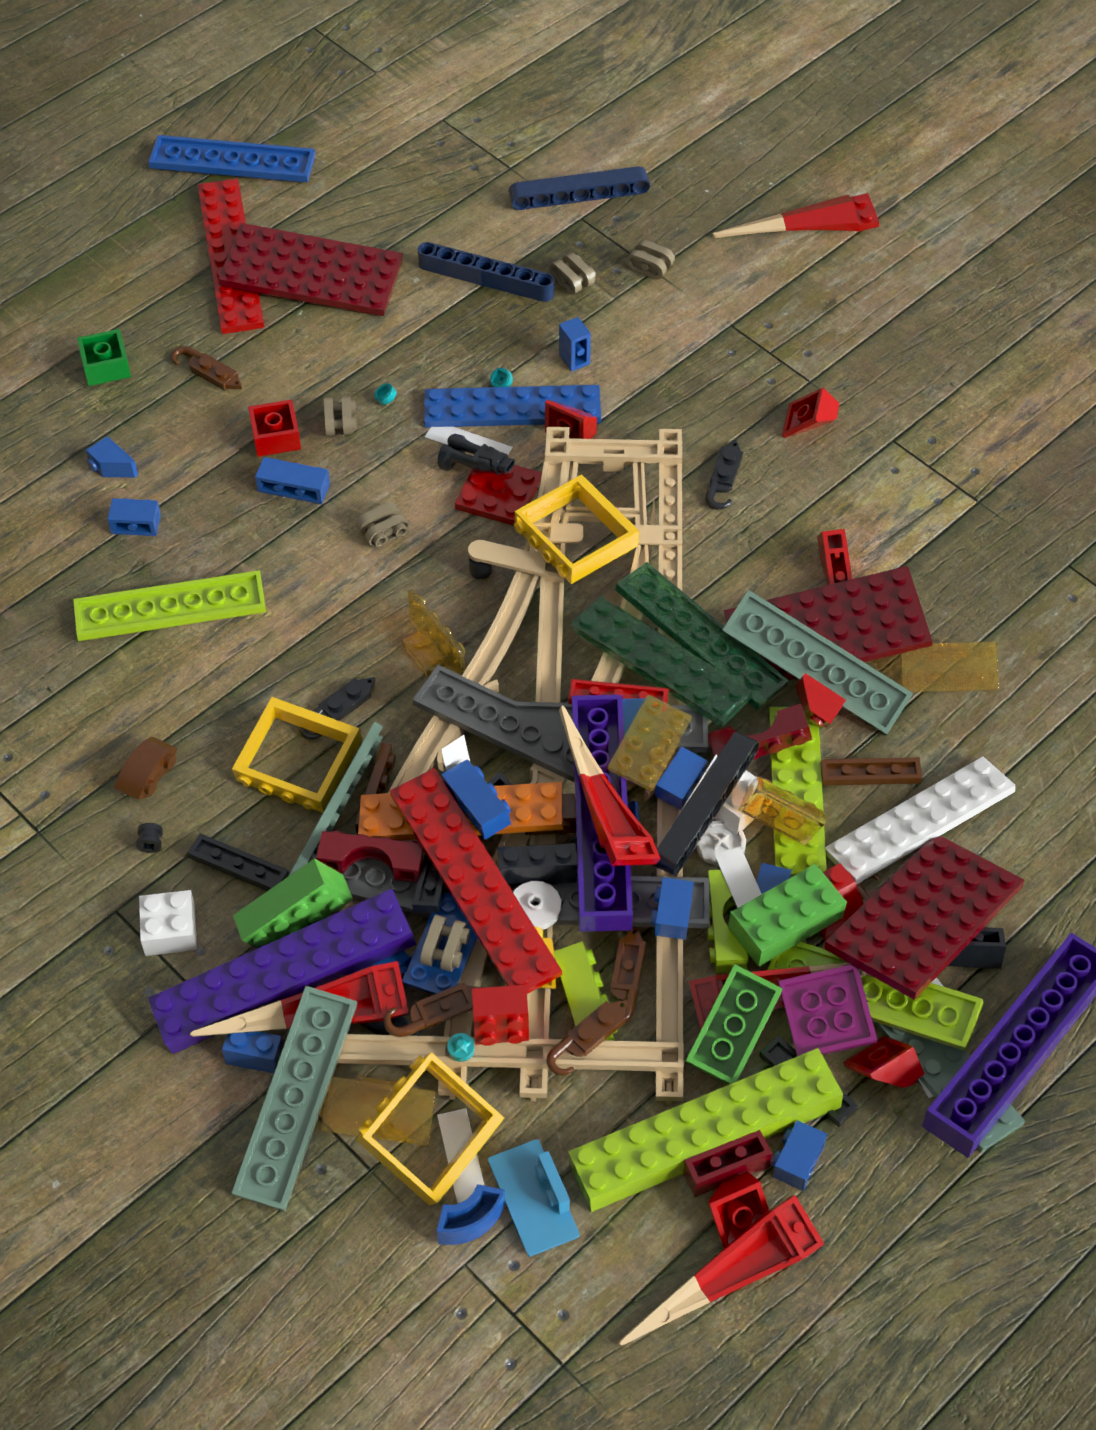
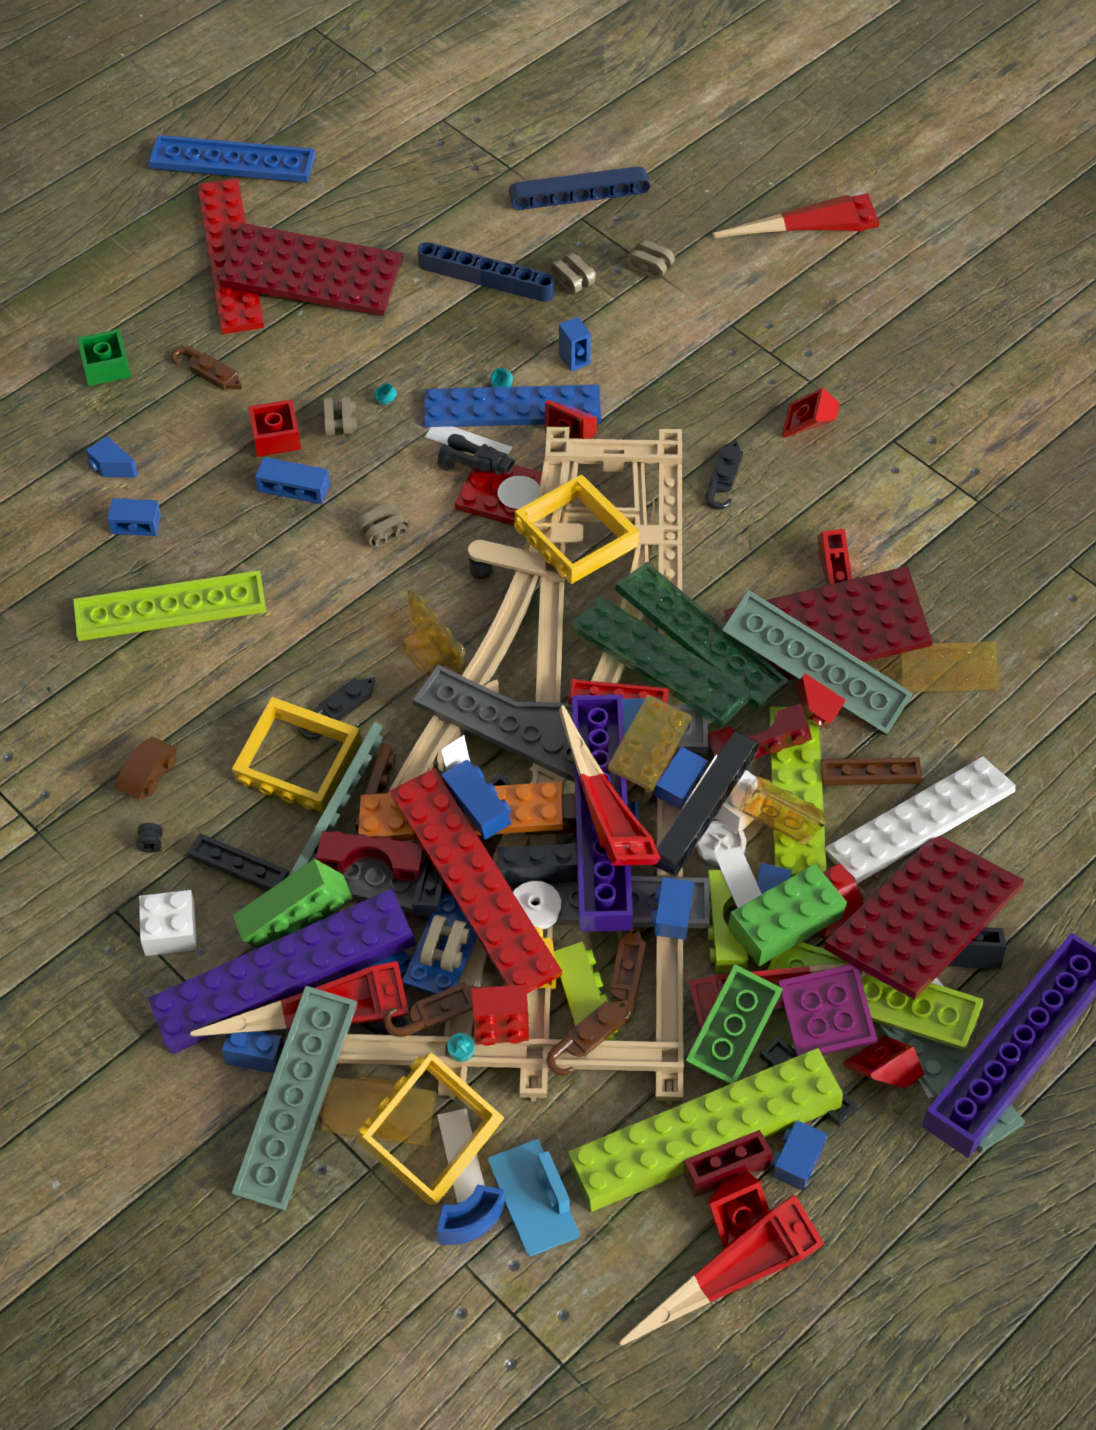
(518, 491): none -> white sticker

